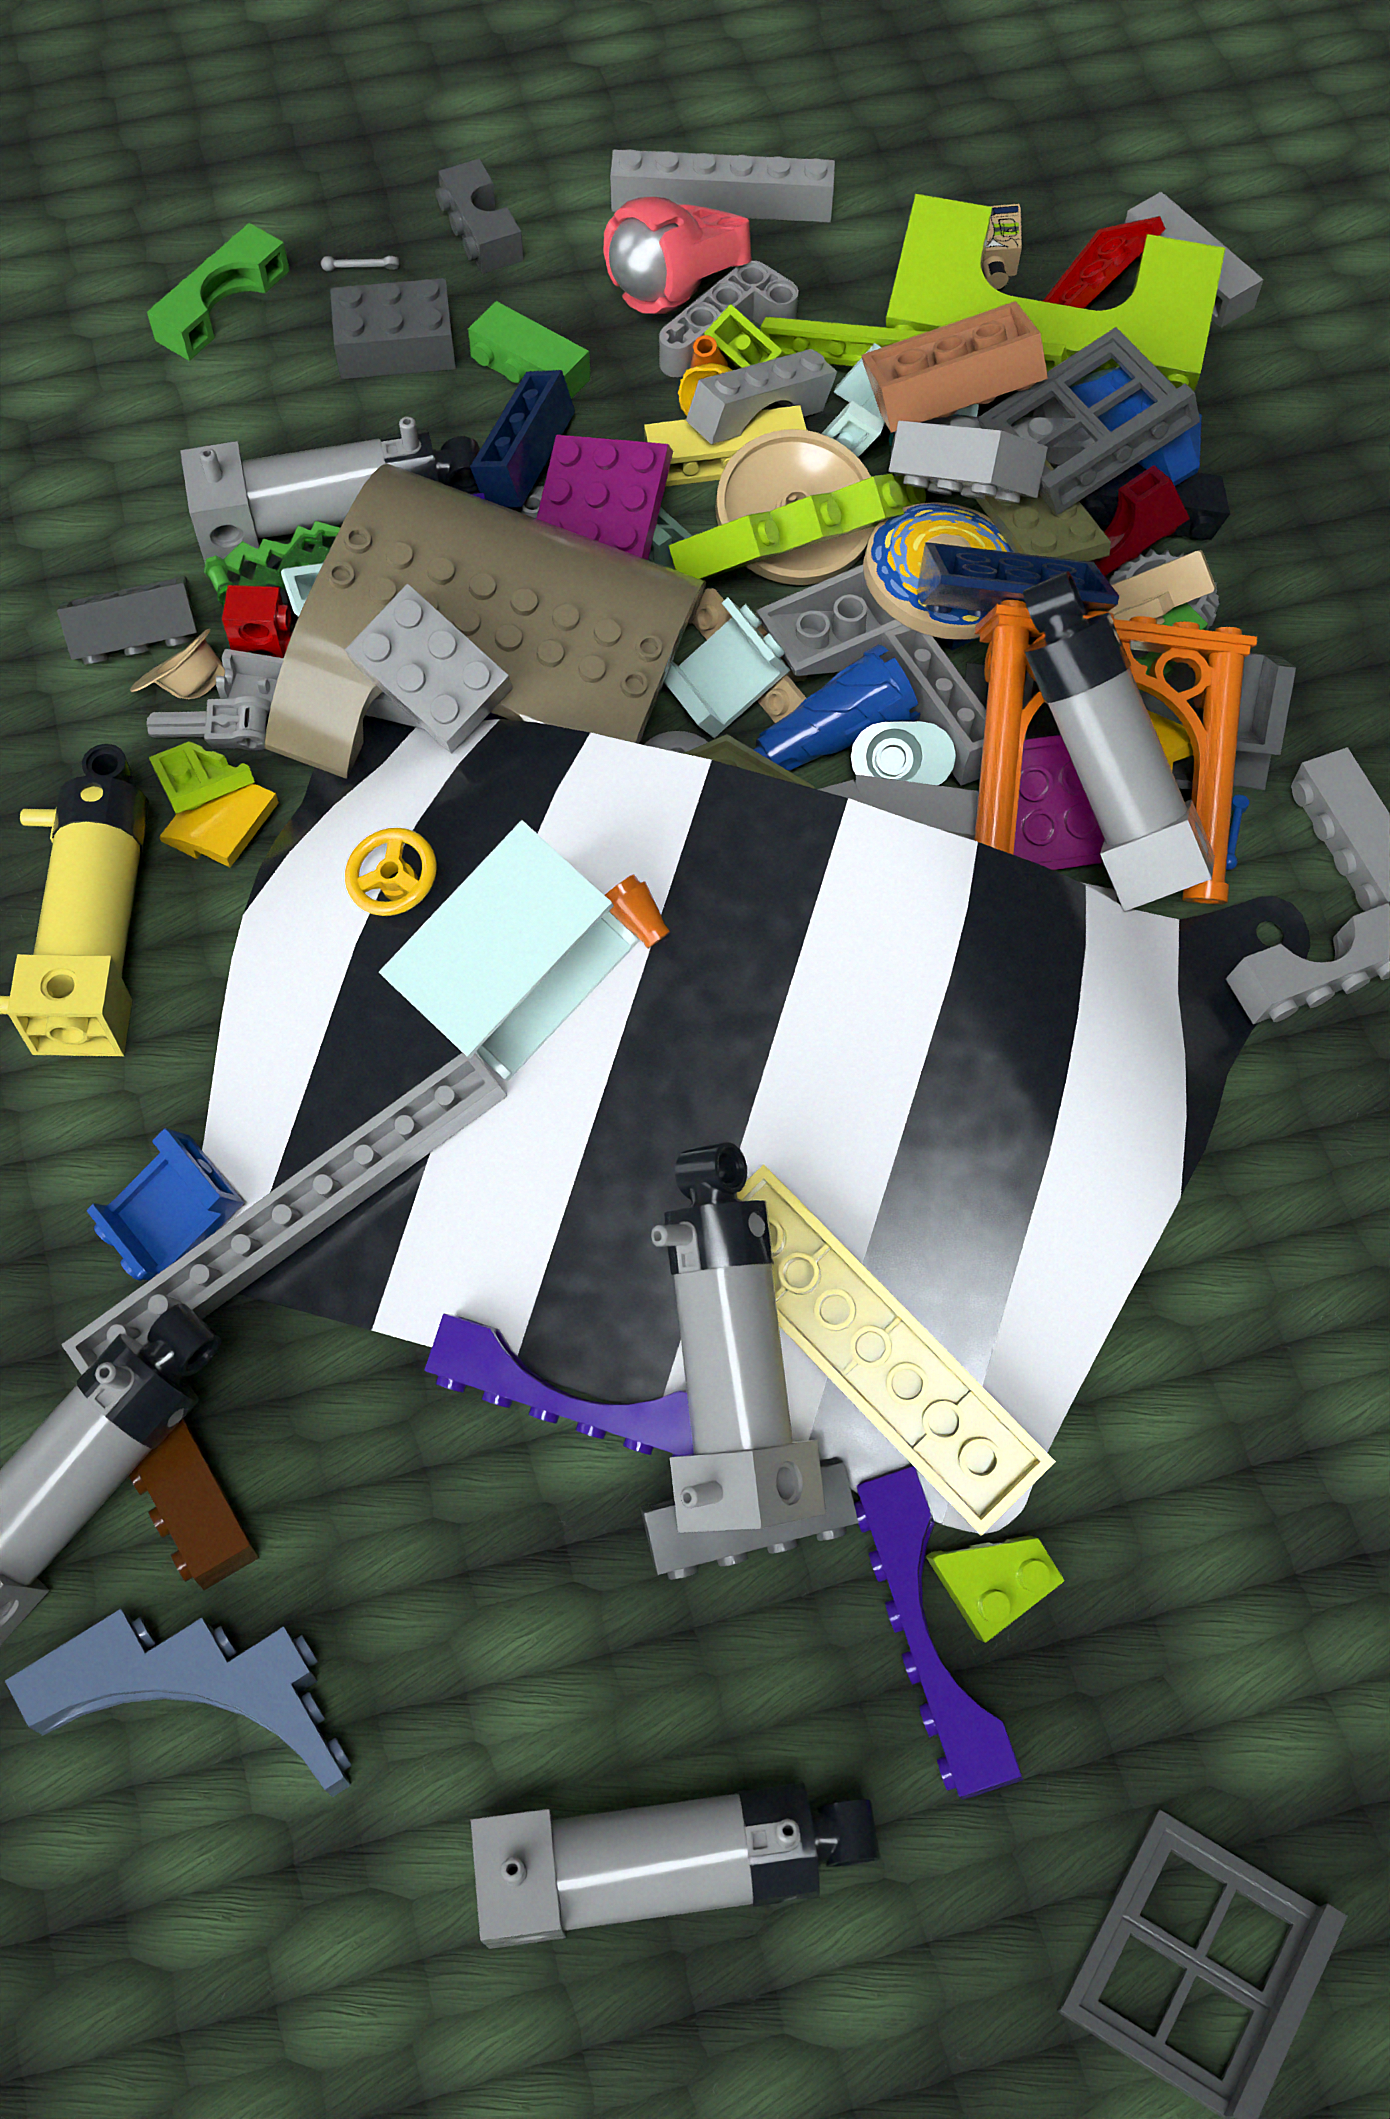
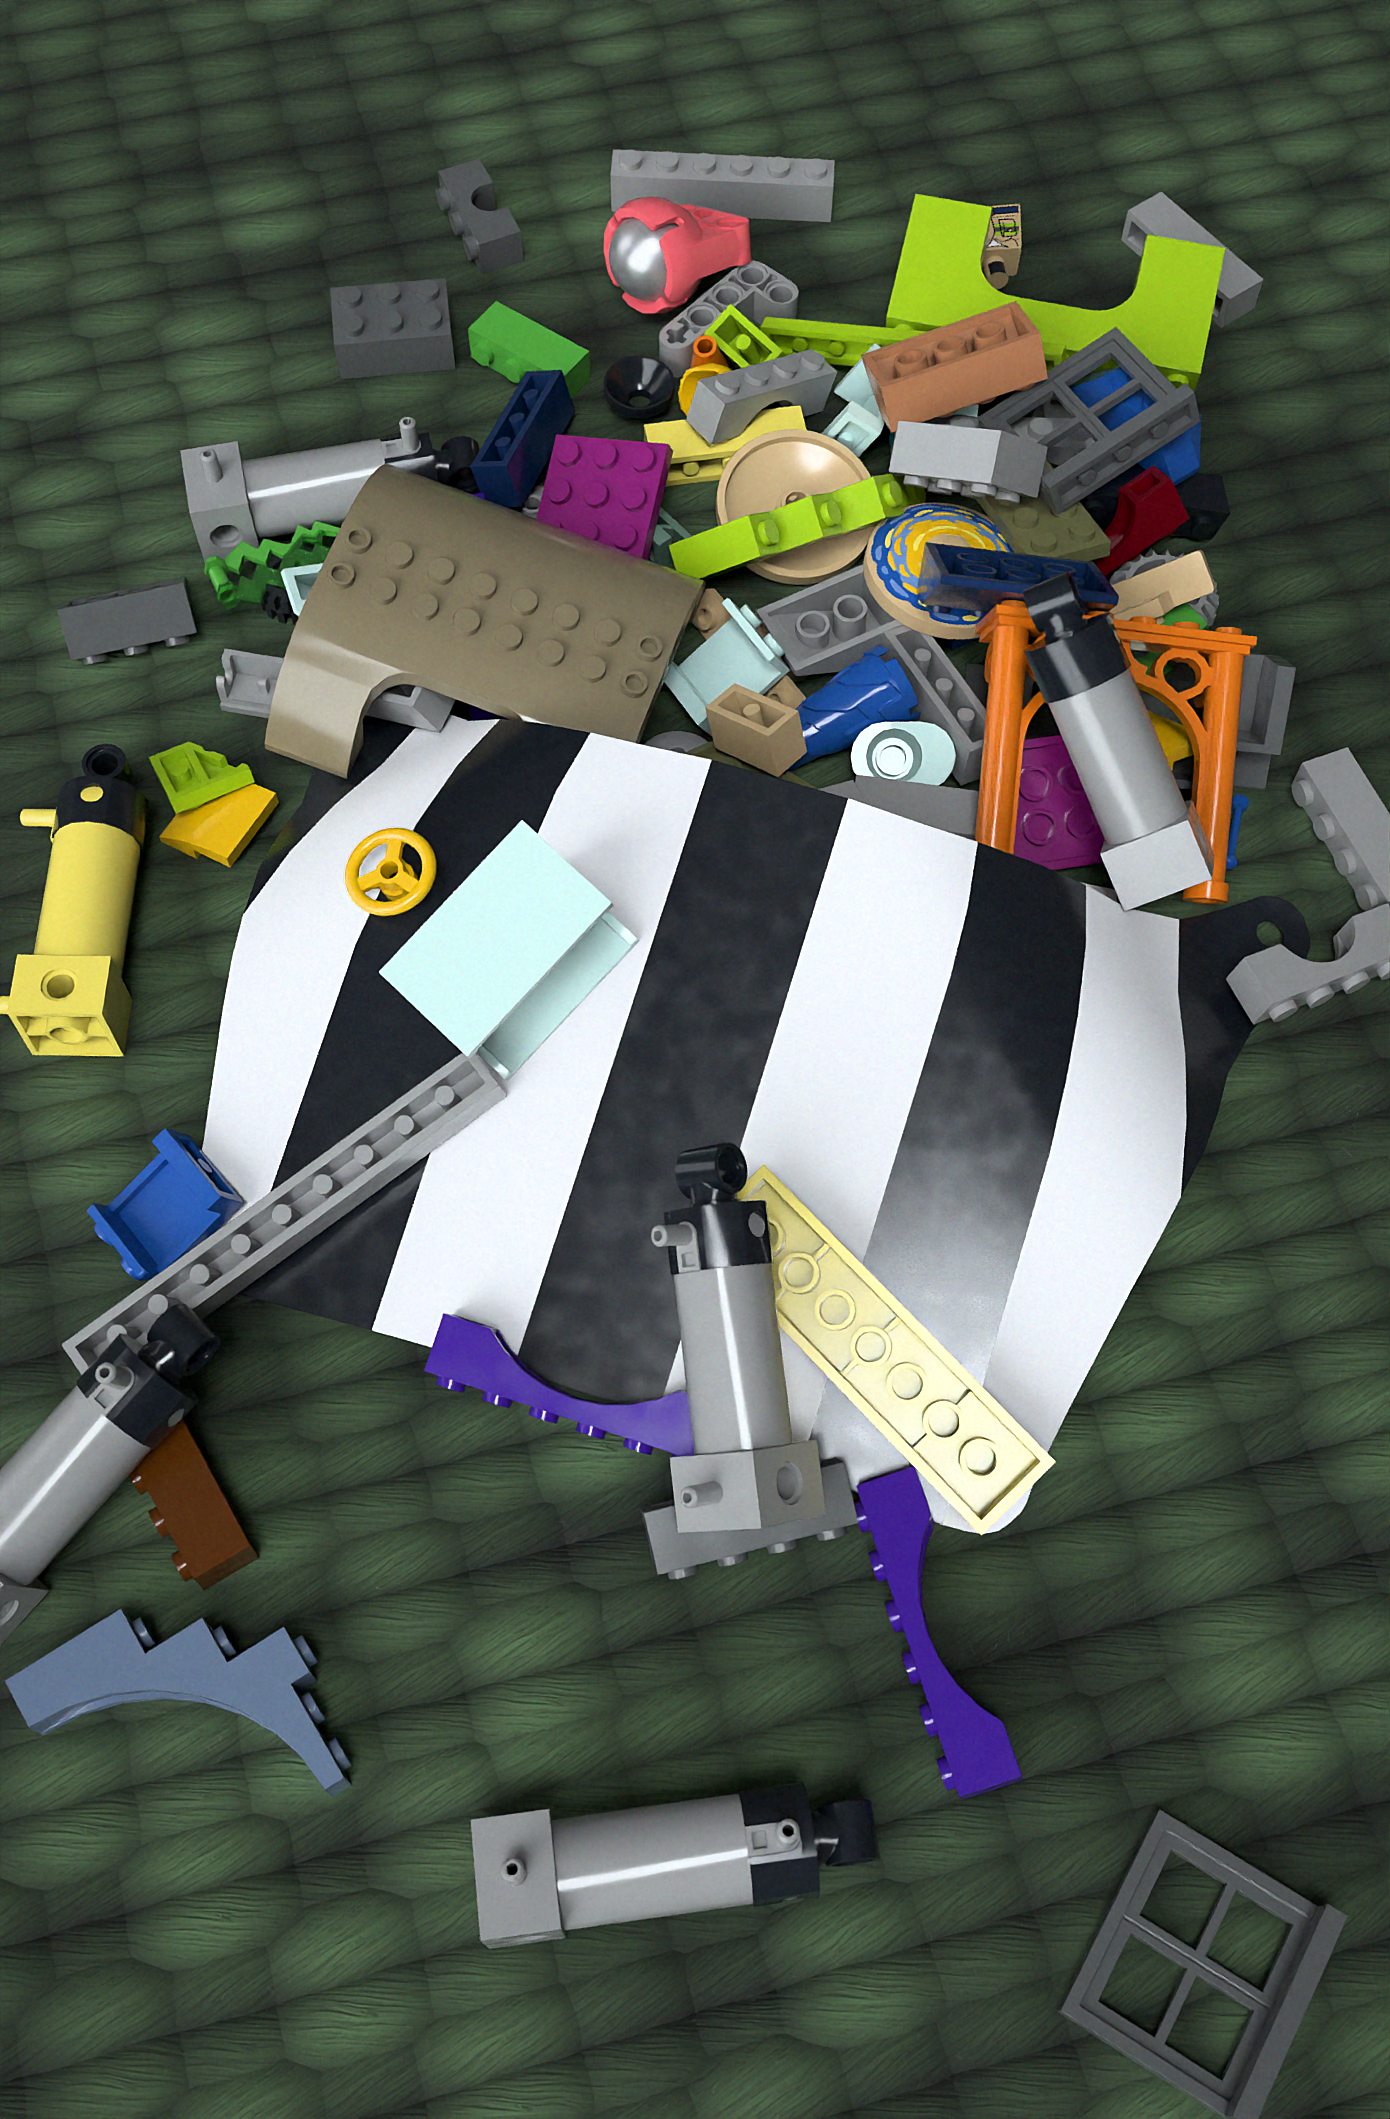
(186, 673): tan piece -> none
(224, 725): light grey connector -> none
(245, 263): bright green arch -> none
(257, 620): red brick -> none
(389, 262): light grey hinge -> none
(429, 668): light grey brick -> none
(637, 910): orange cone -> none
(639, 377): none -> black piece
(756, 729): none -> tan brick
(996, 1581): lime wing -> none
(1102, 261): red wing -> none

